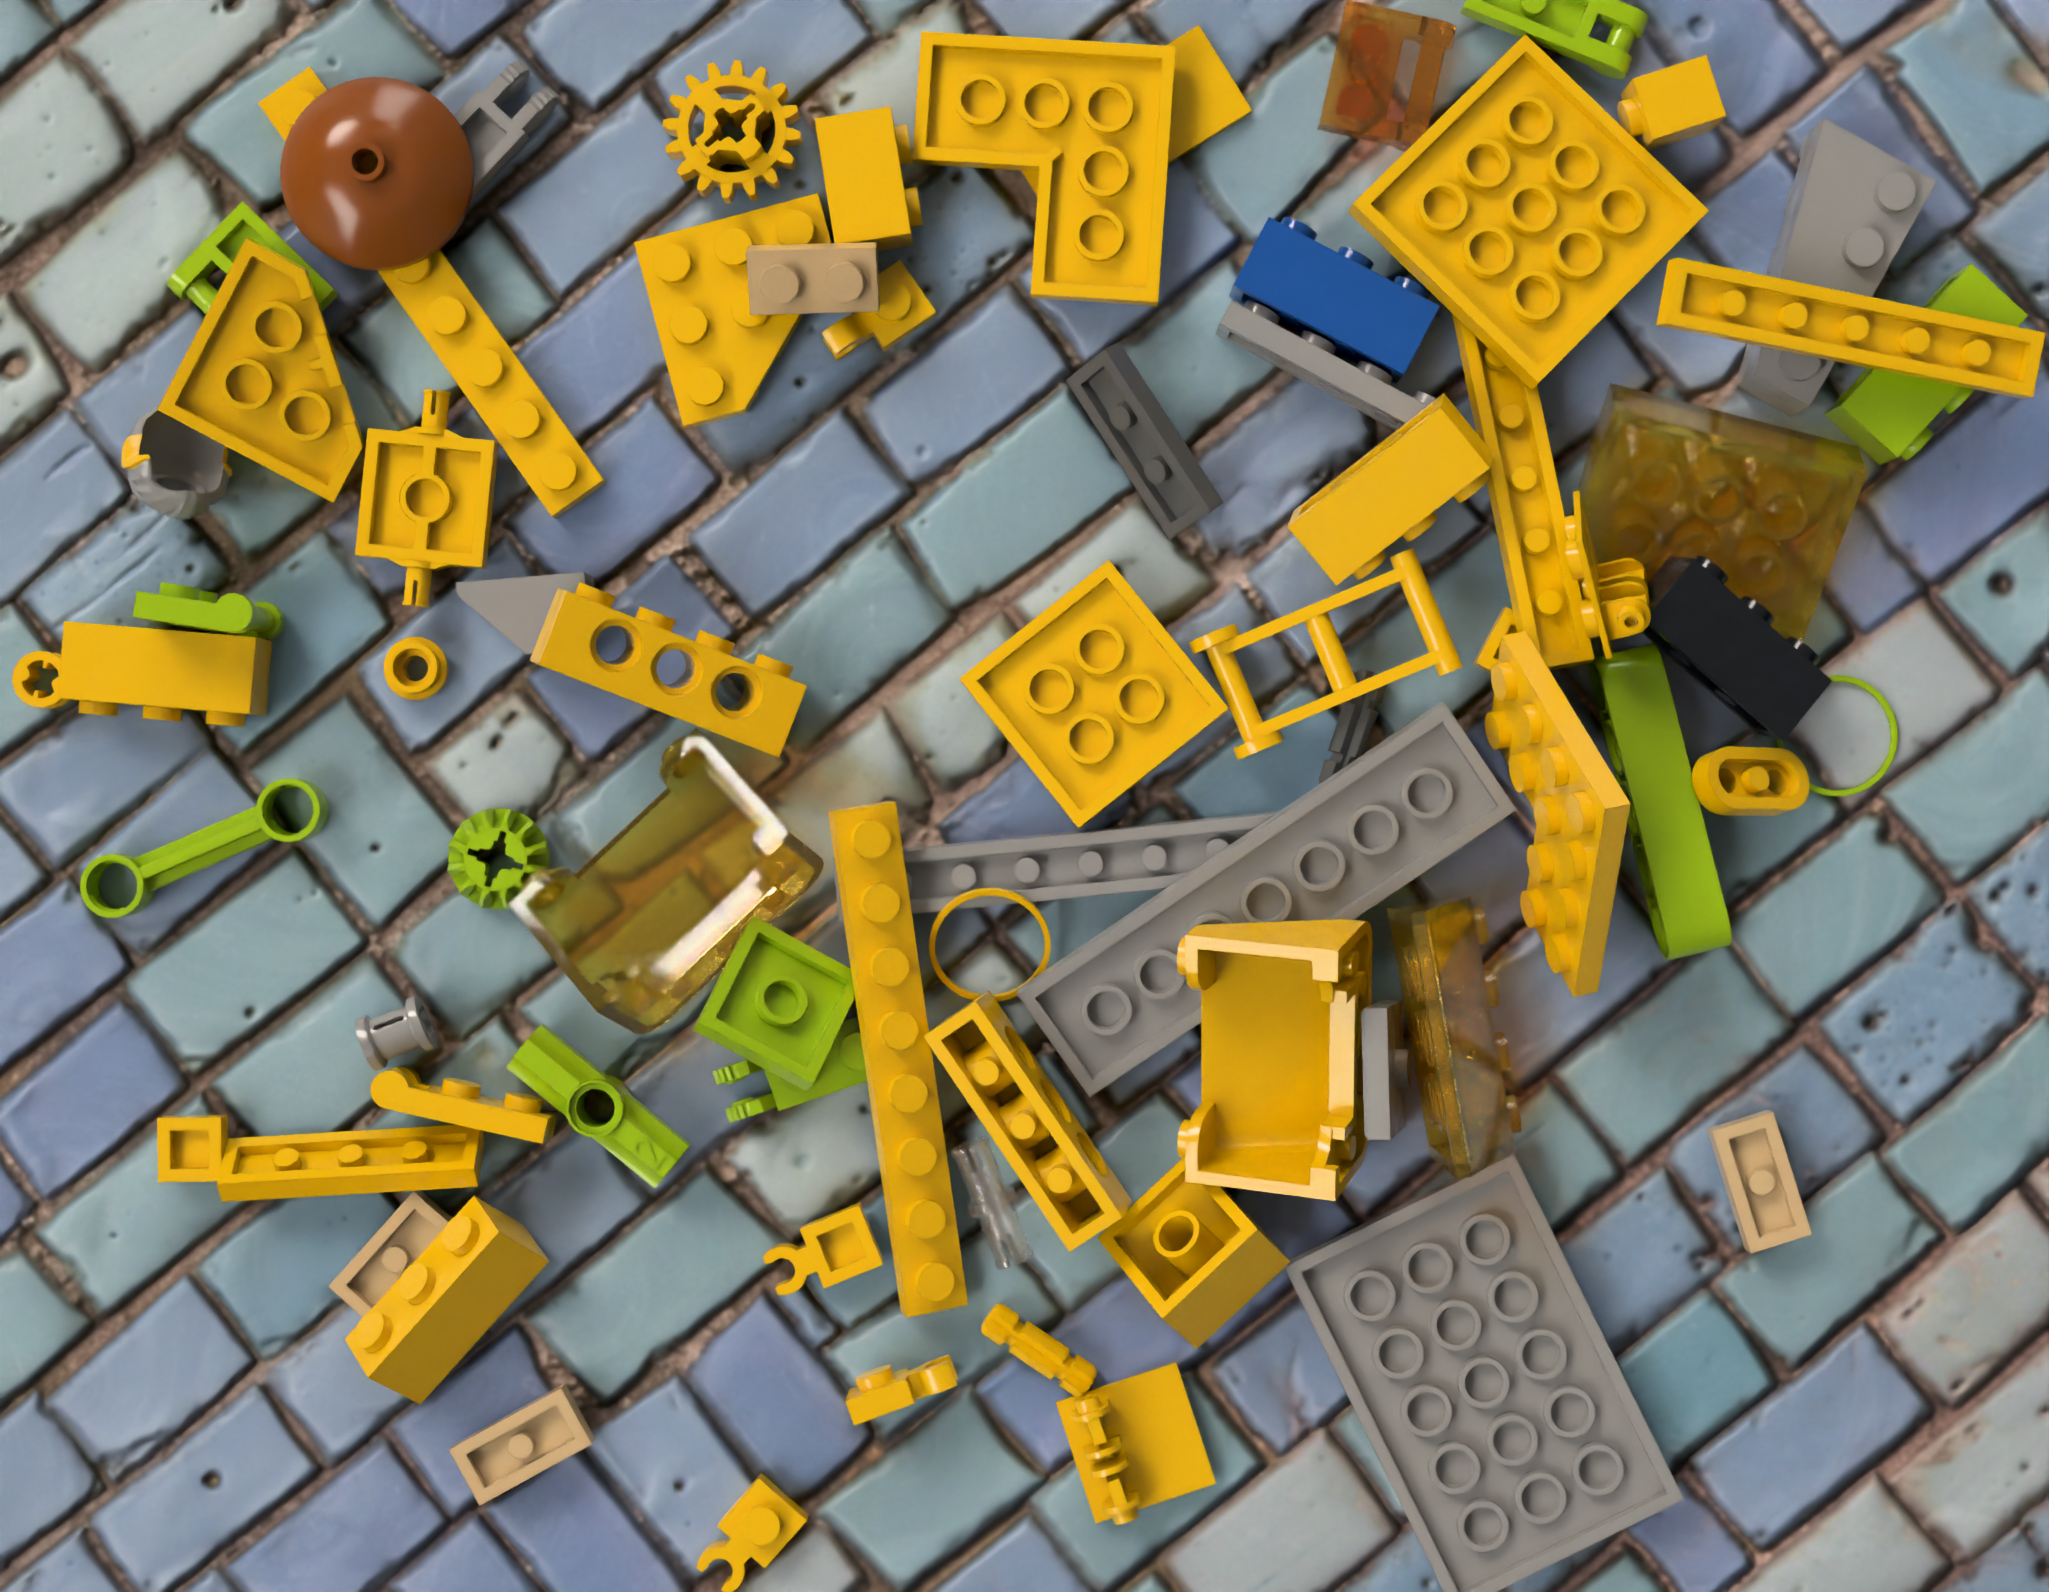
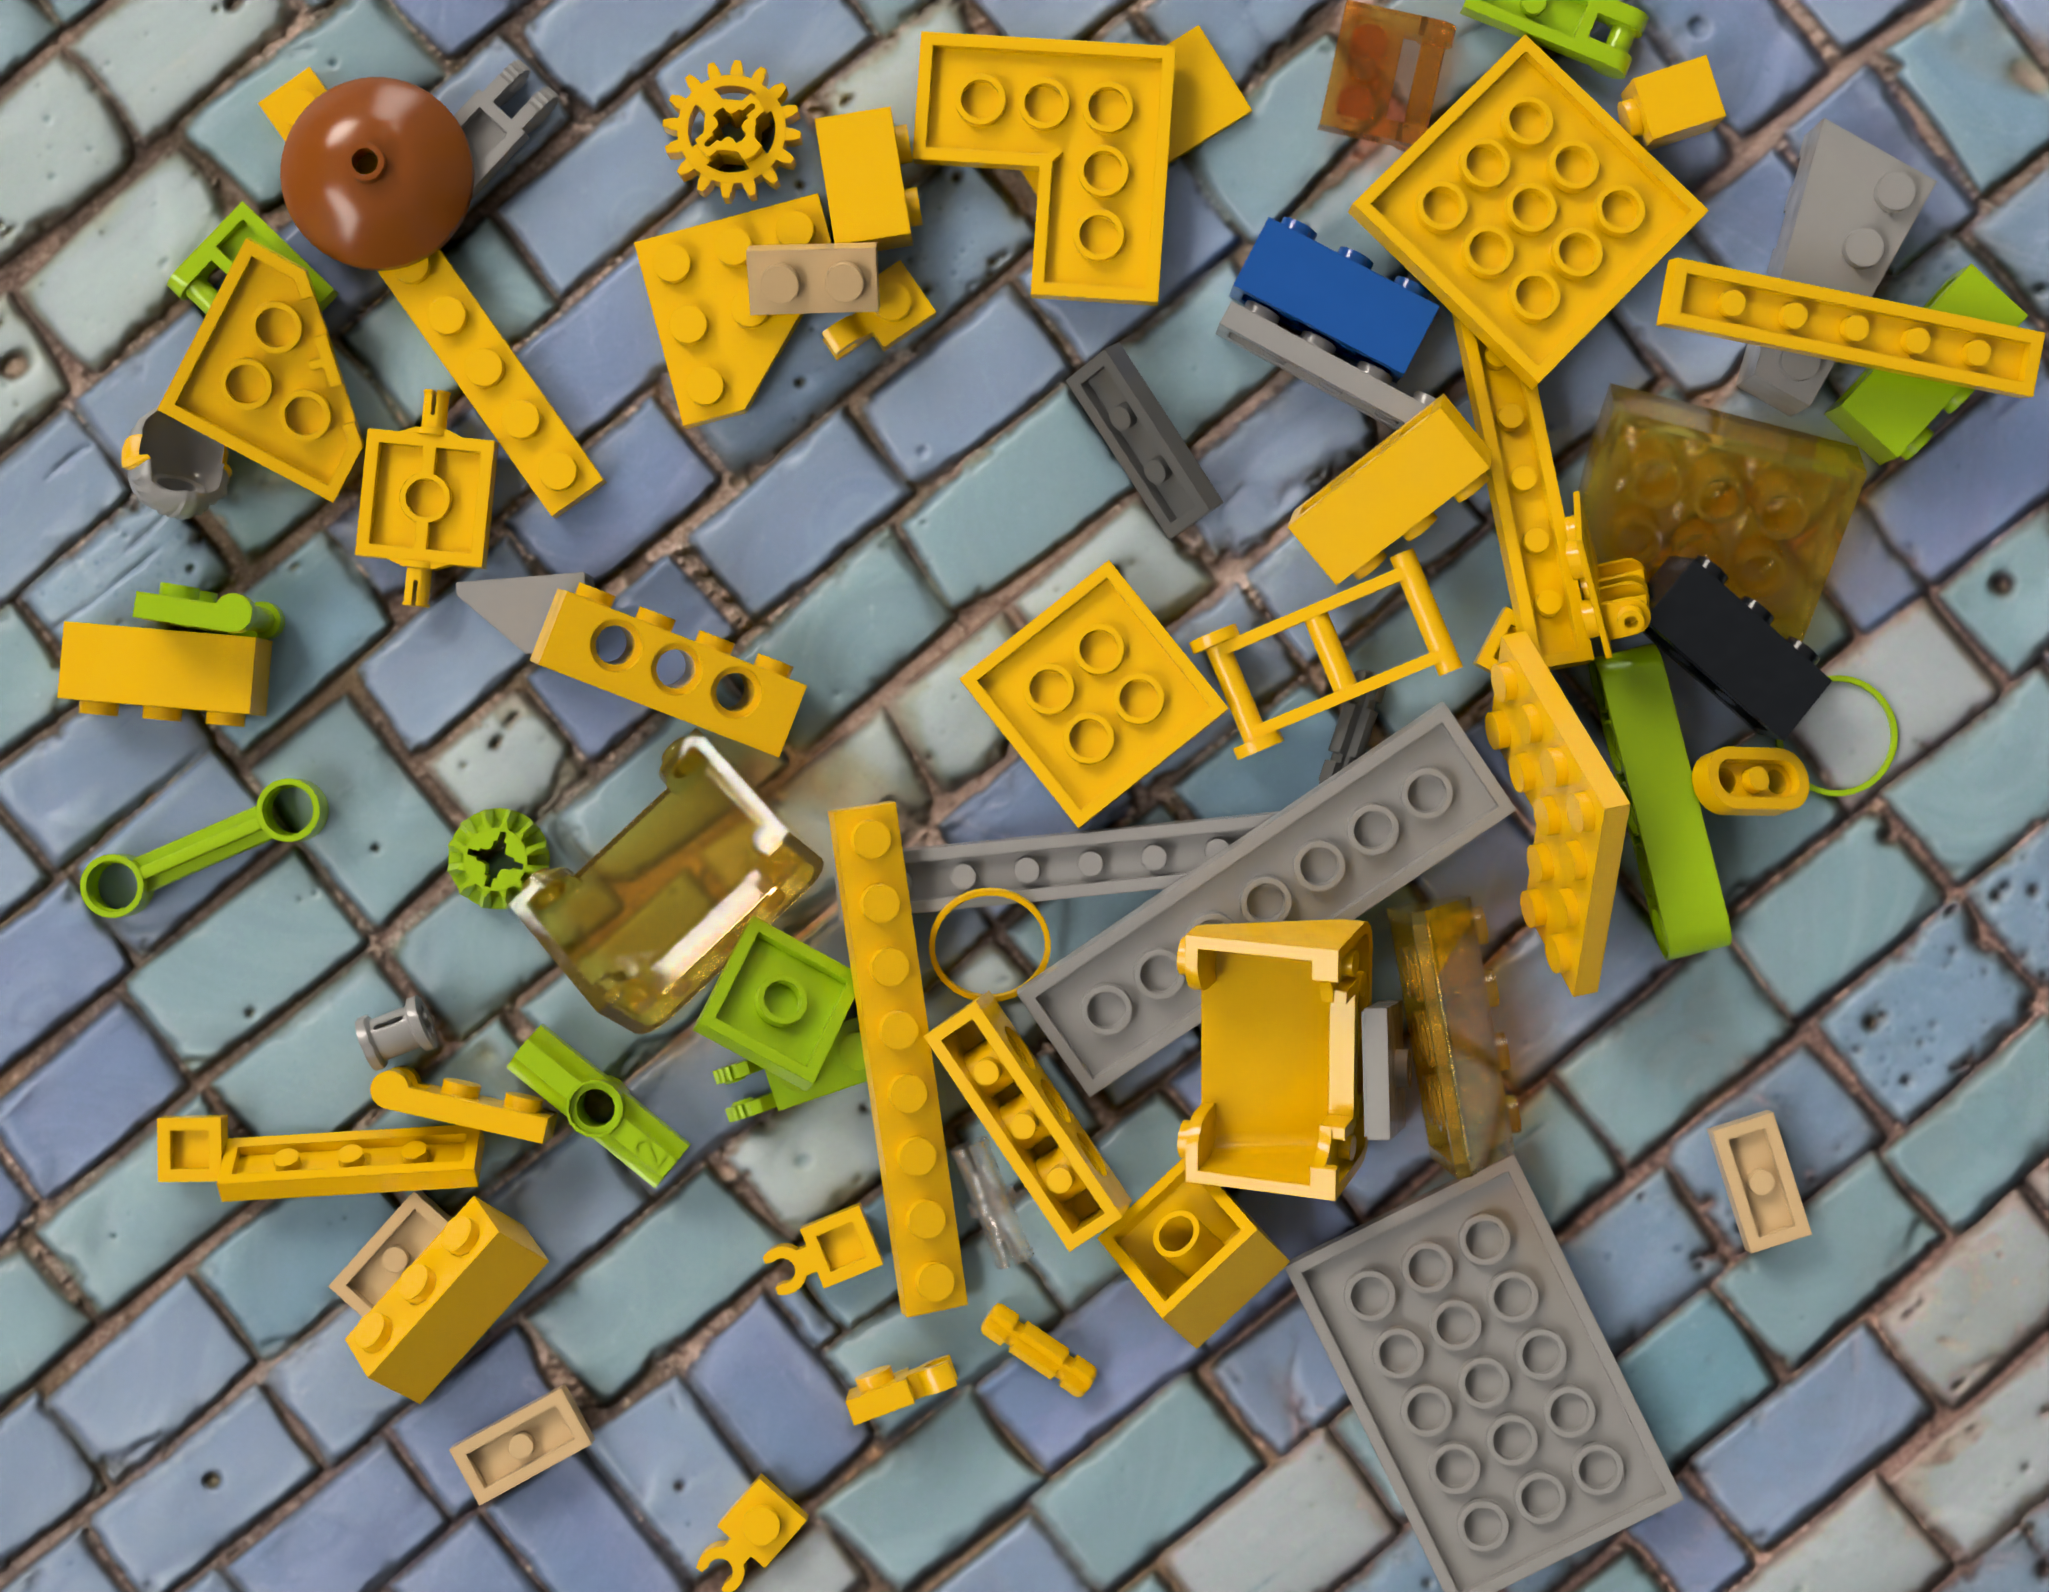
(27, 673): yellow bush -> none
(397, 662): yellow plate -> none
(1135, 1443): yellow hinge -> none

